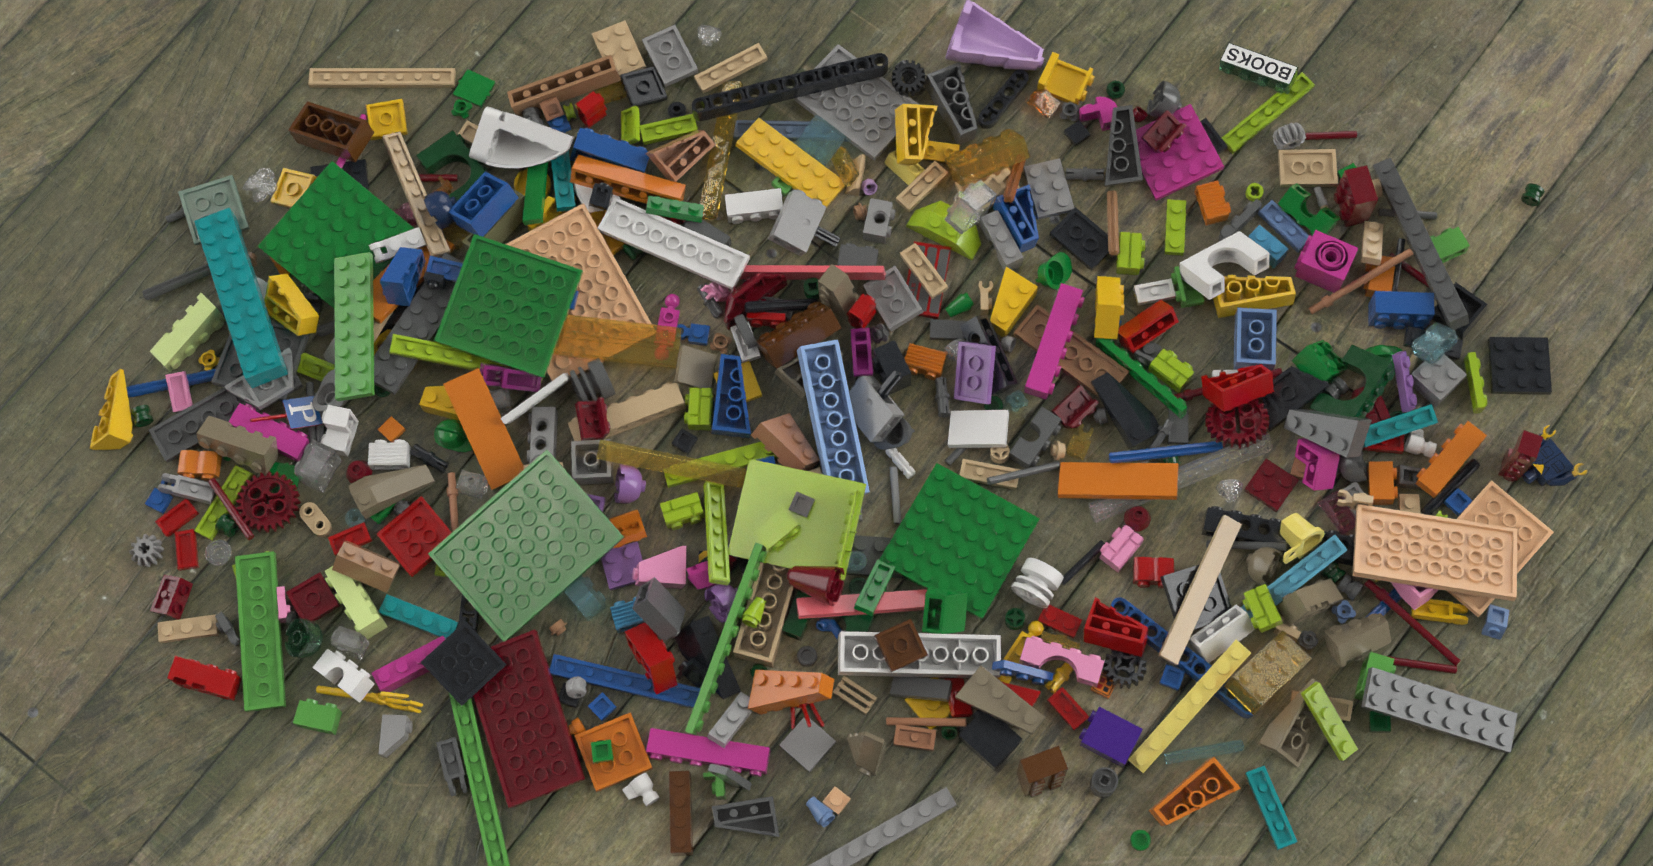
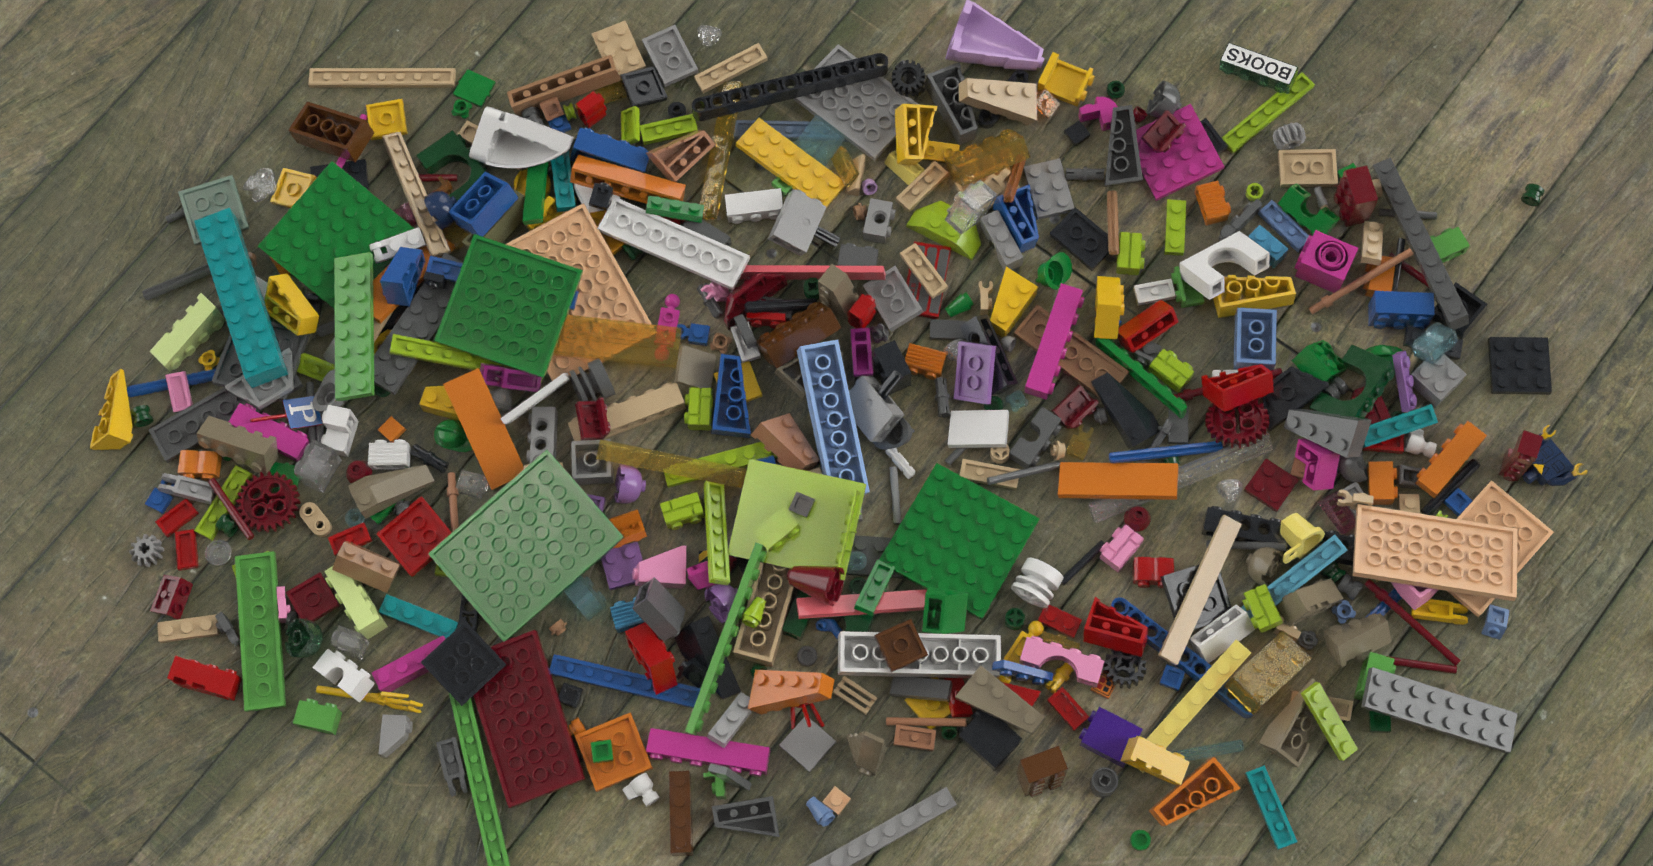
(576, 687): light grey piece -> none
(602, 706): blue plate -> none
(684, 441): black tile -> none
(1006, 98): none -> tan wedge
(1074, 108): dark grey plate -> none
(1155, 760): none -> yellow wedge
(1331, 135): dark red bar -> none
(1475, 382): lime plate -> none

